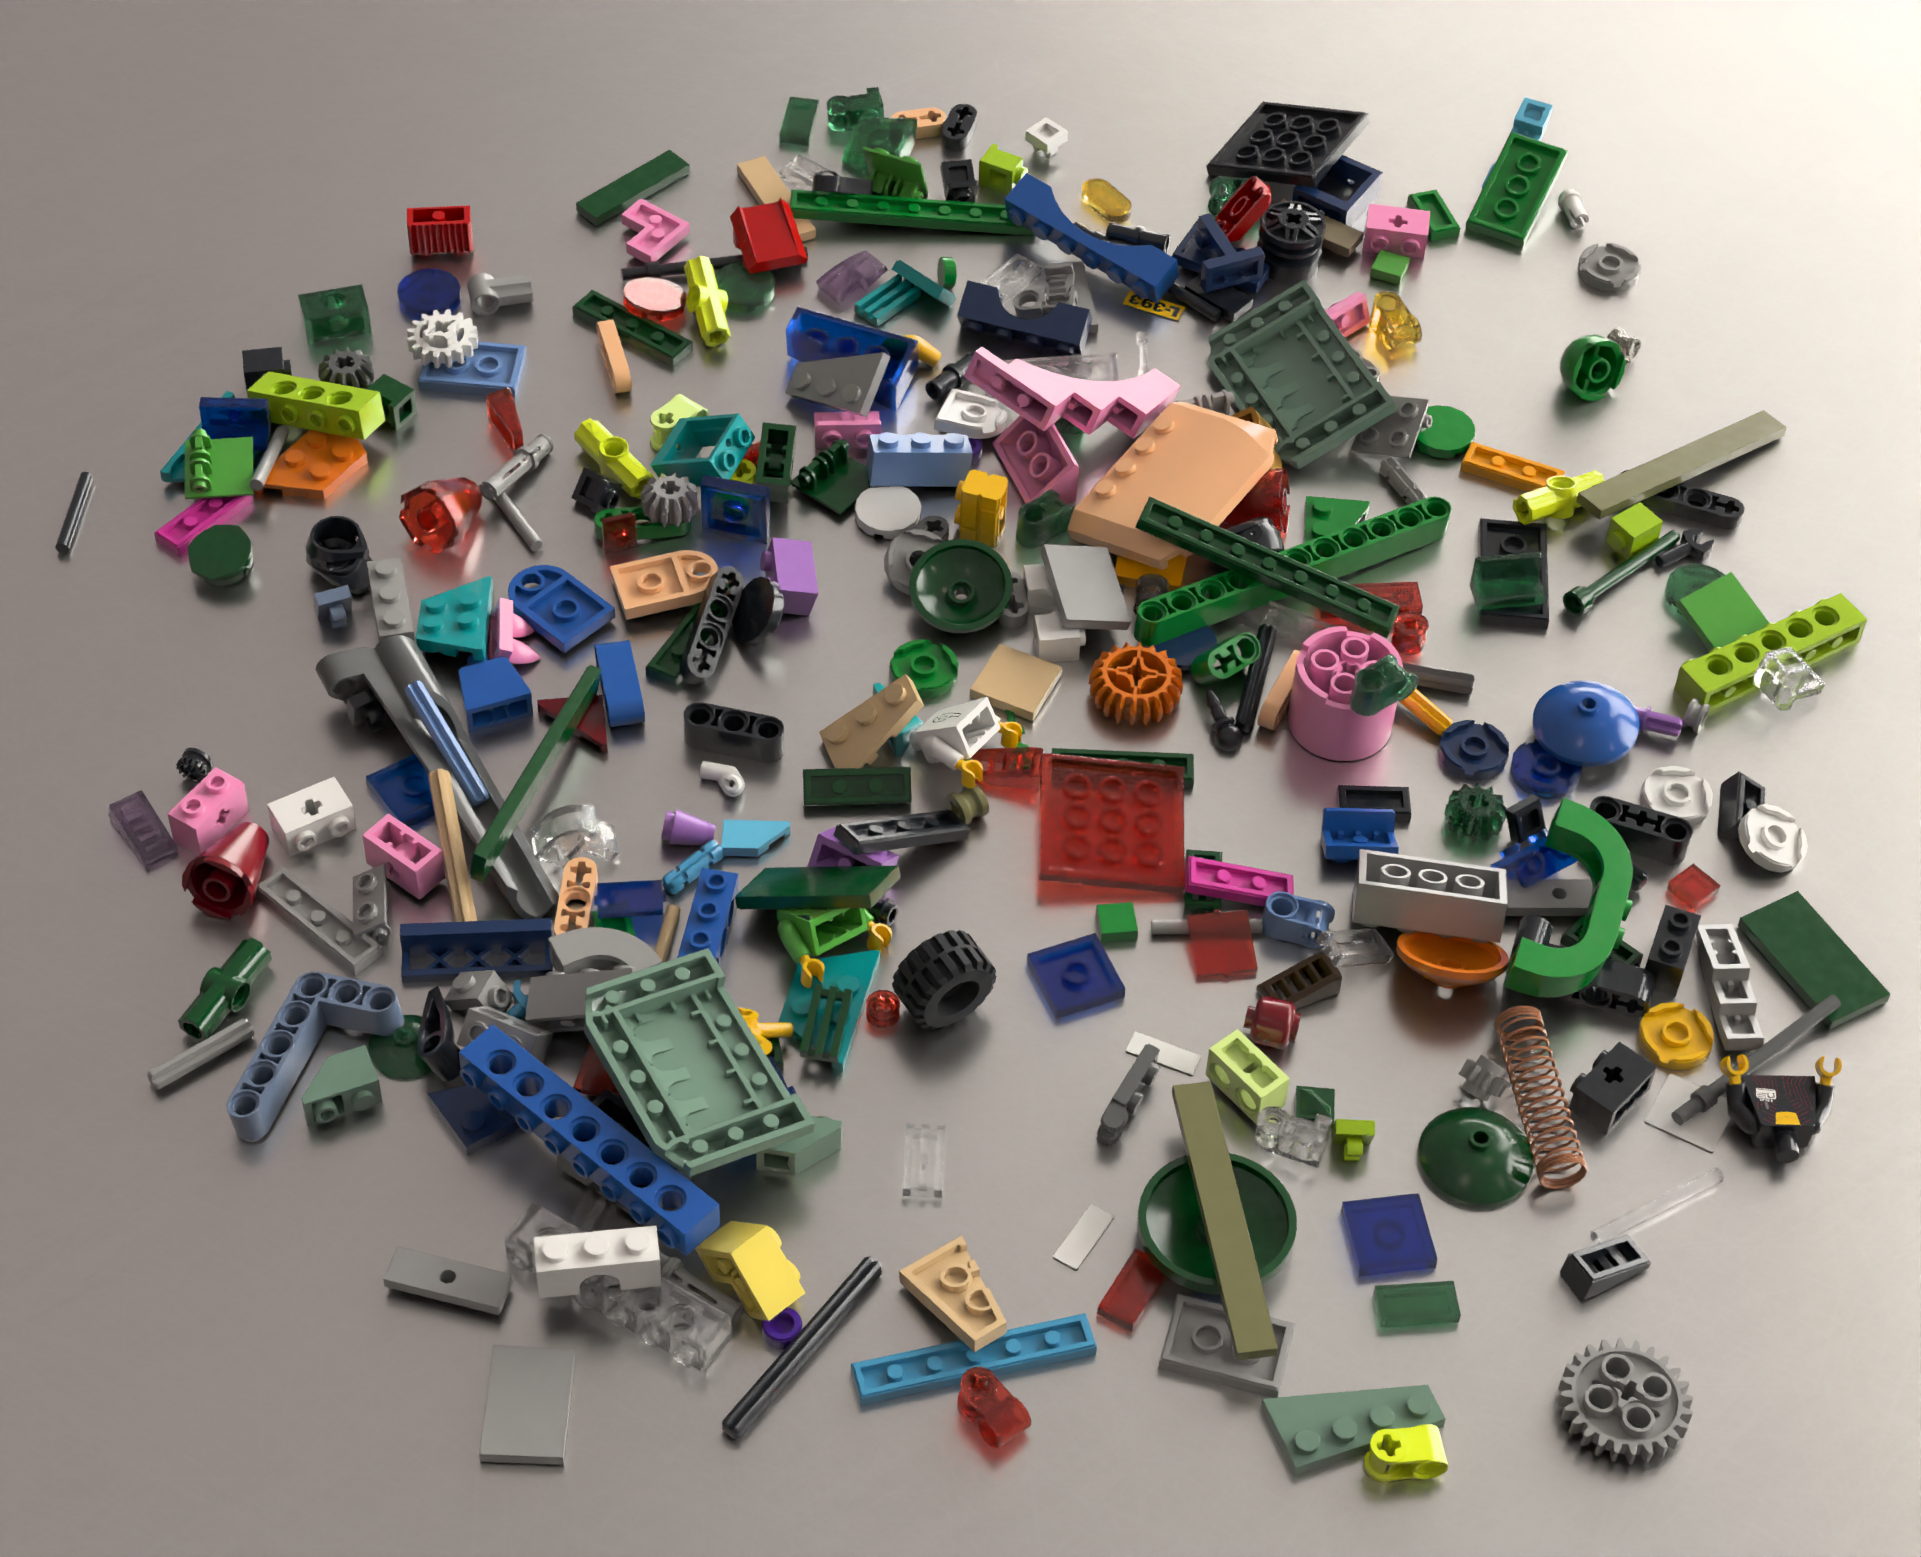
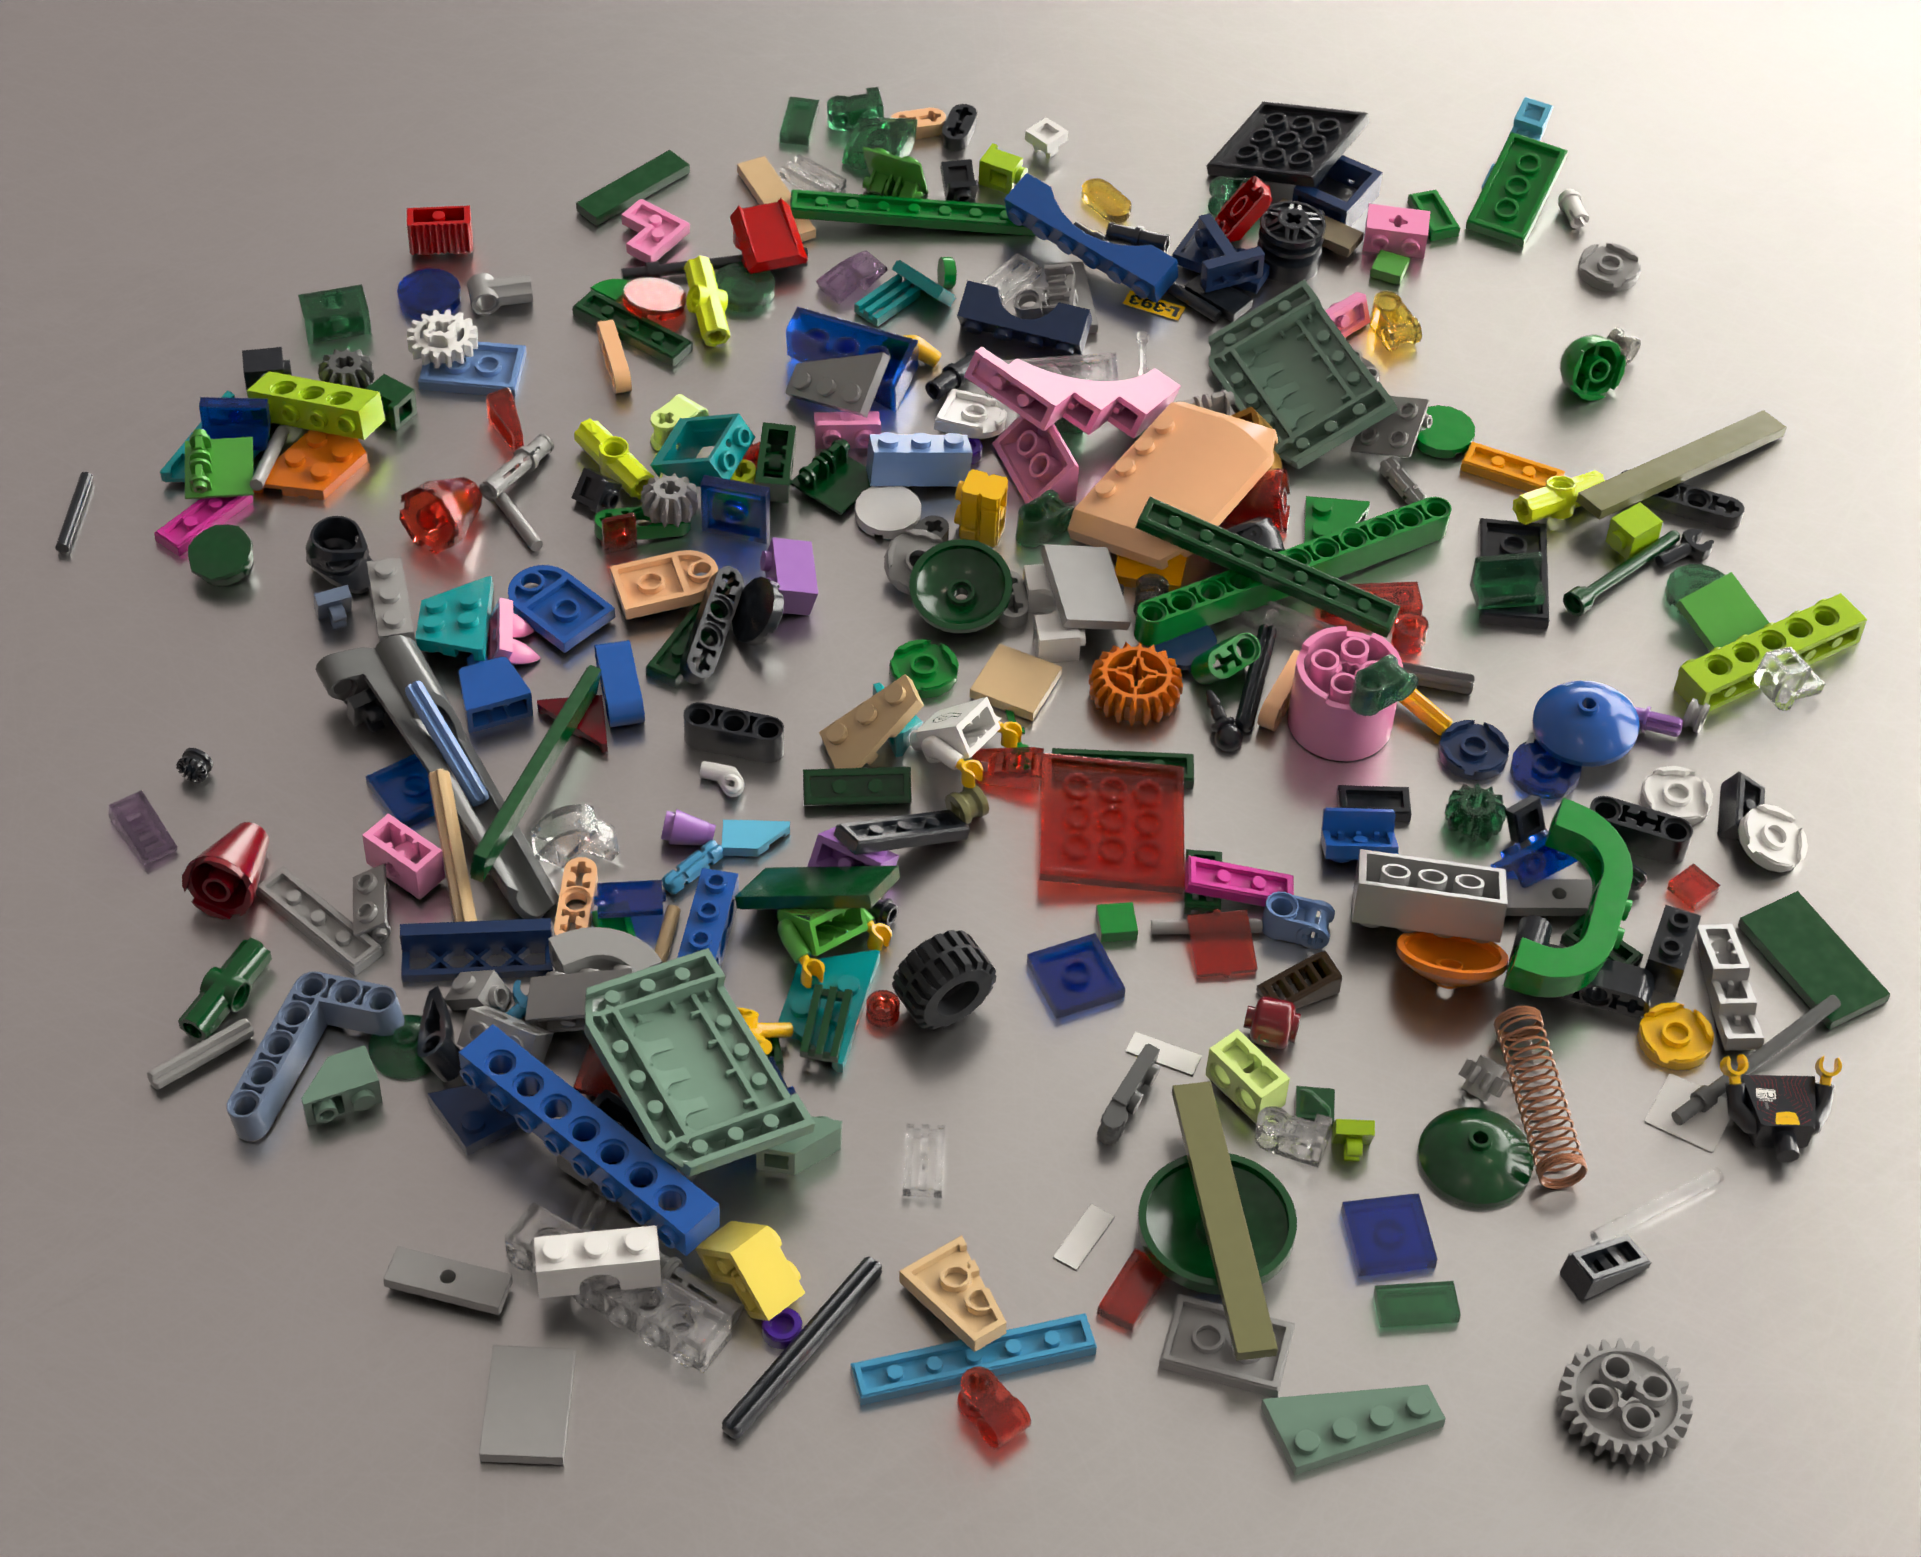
(208, 811): bright pink brick -> none
(311, 816): white brick -> none
(611, 288): none -> green tile
(840, 184): black piece -> none
(1358, 952): clear tile -> none
(1408, 1452): neon yellow piece -> none
(1611, 1087): black brick -> none

